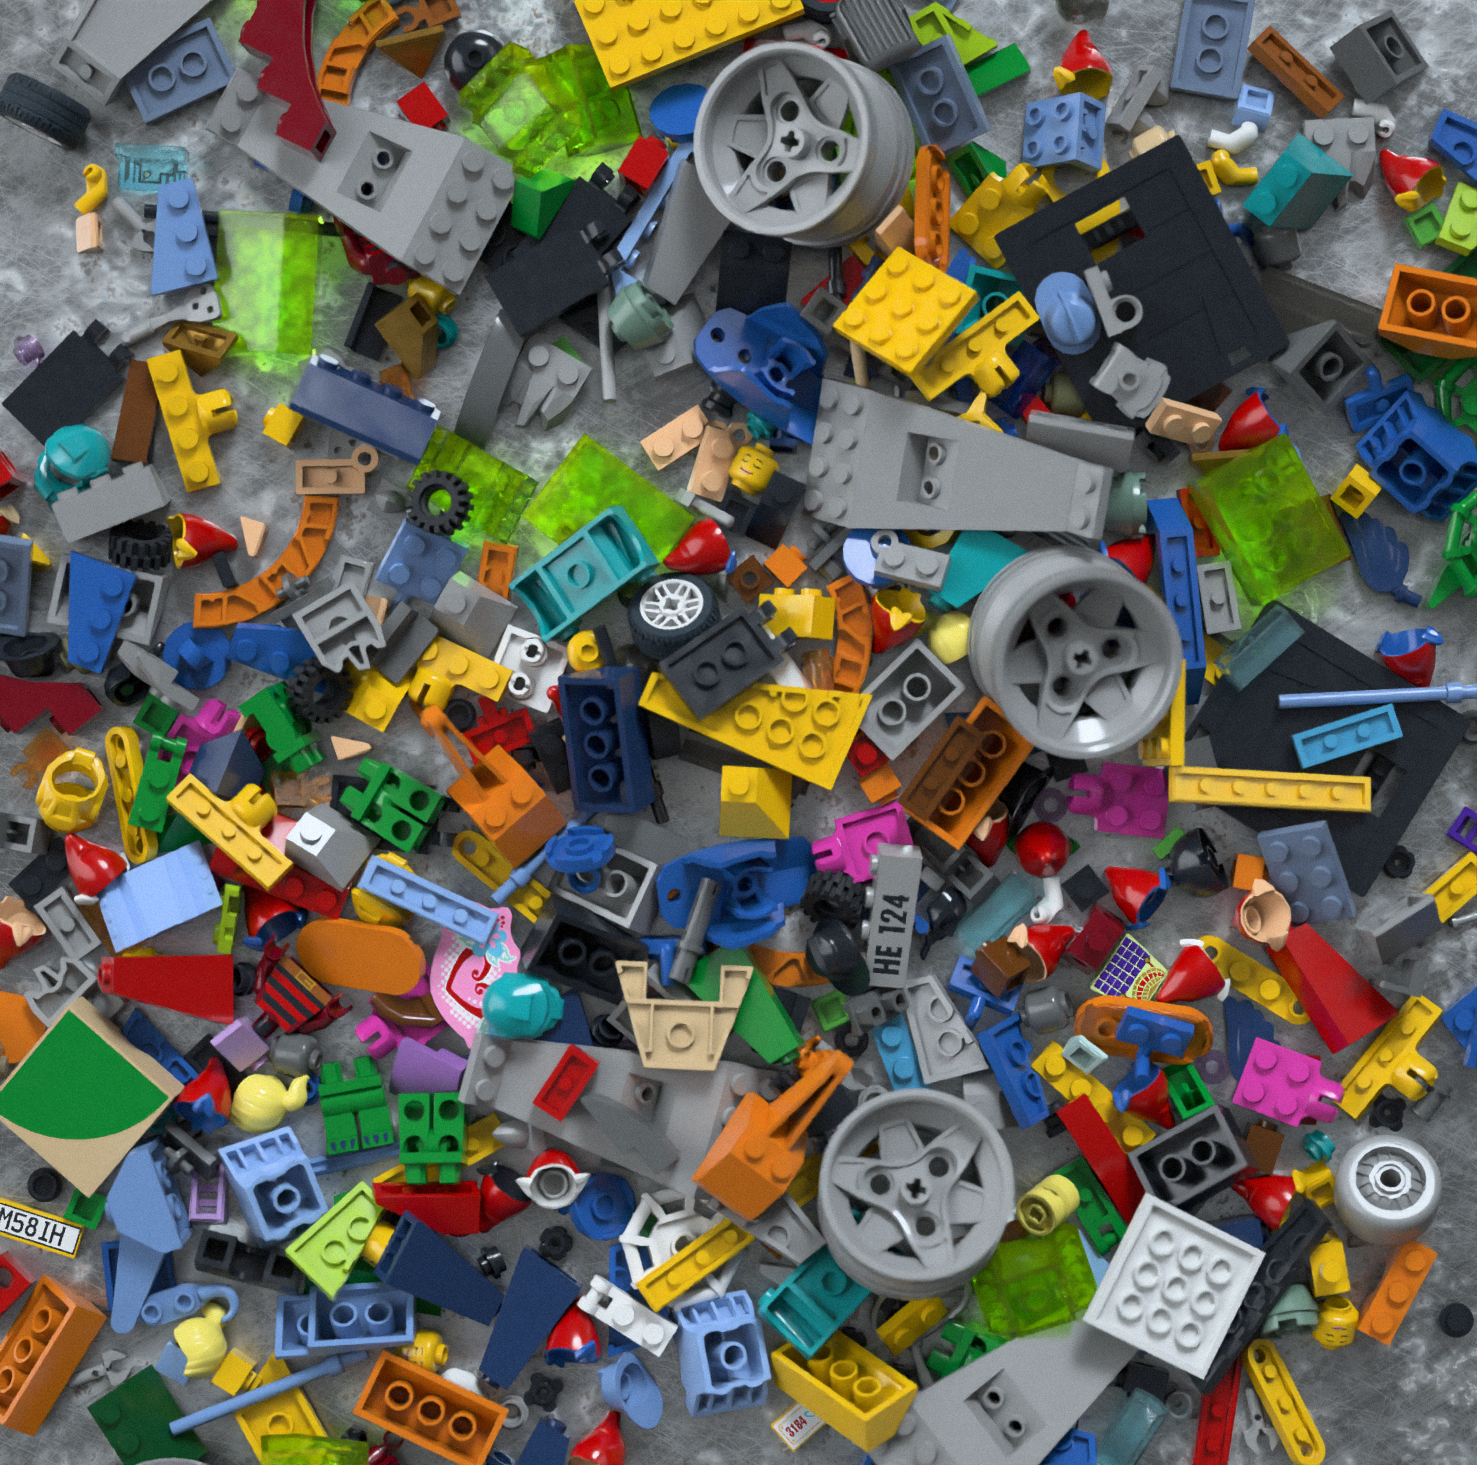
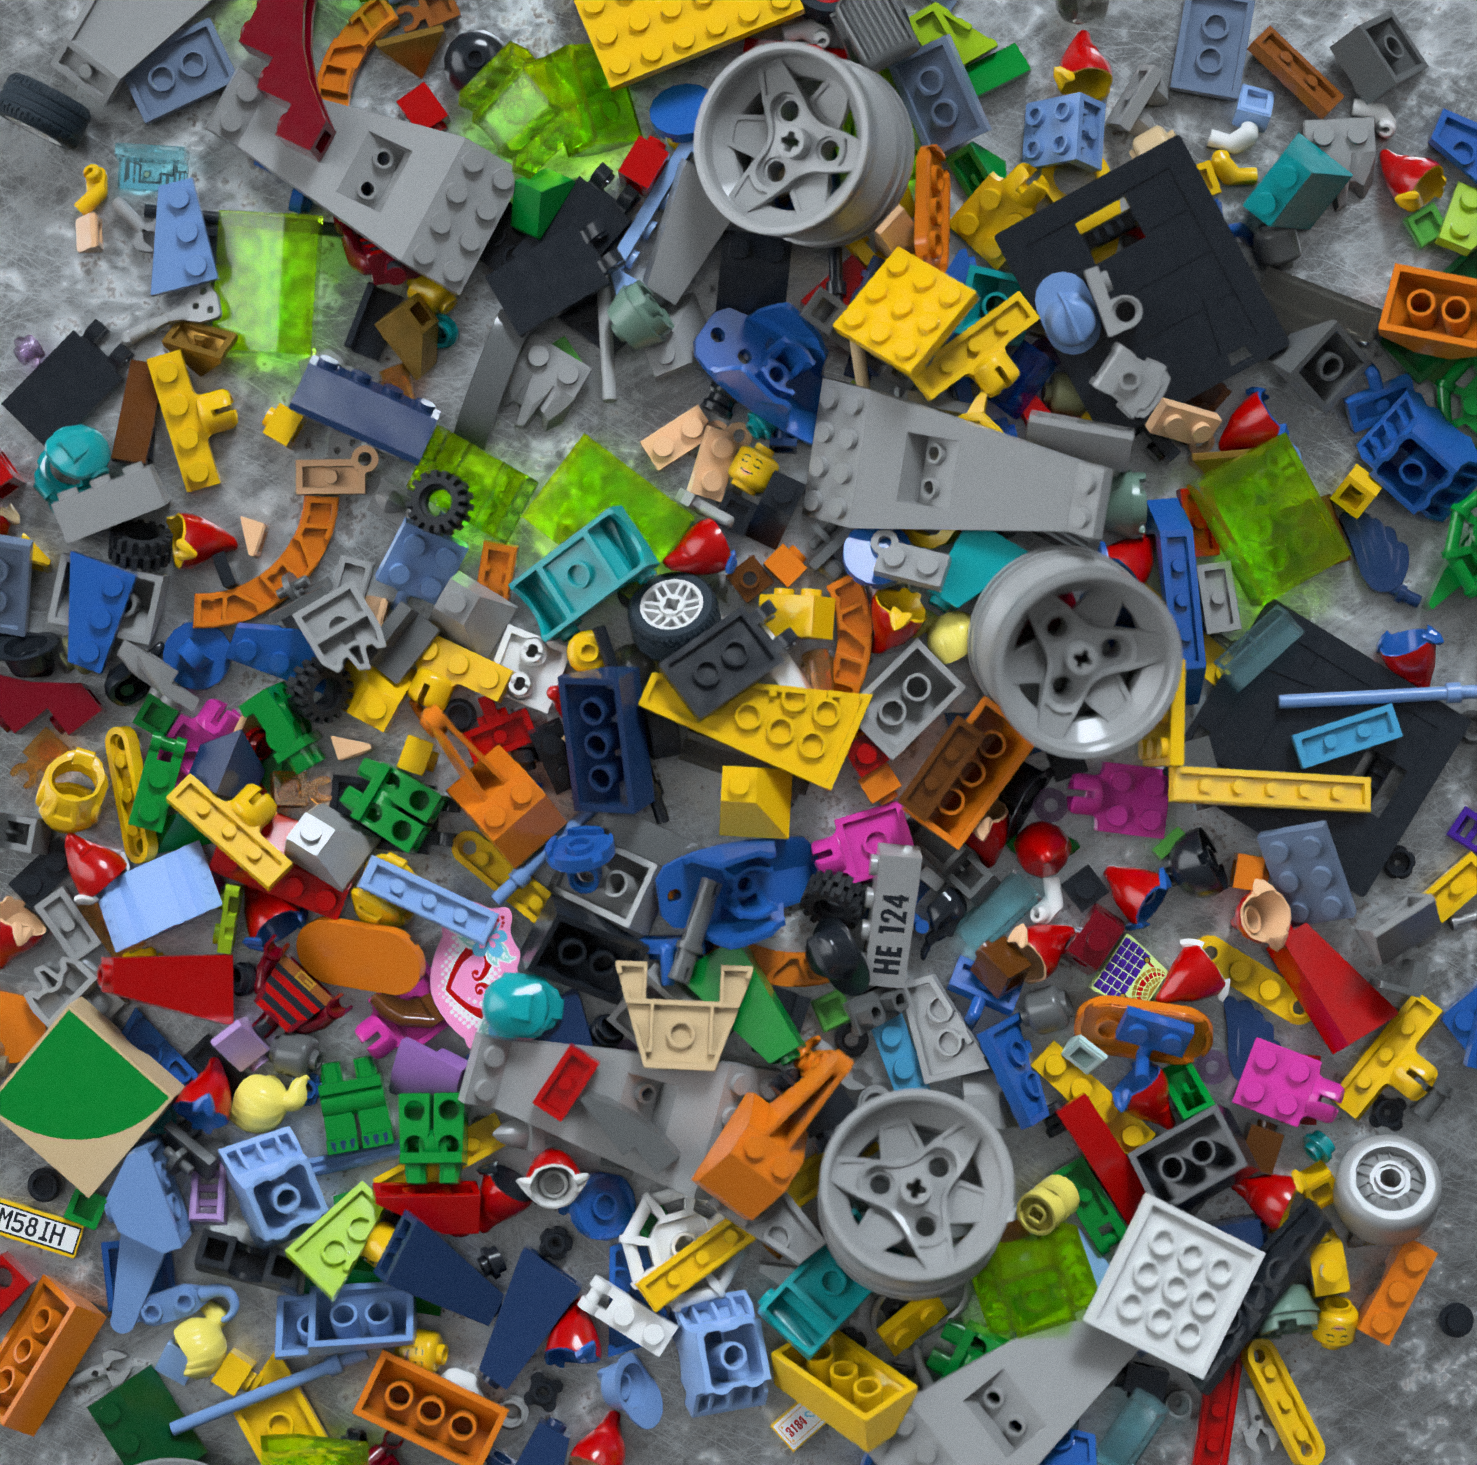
(418, 756): none -> yellow plate

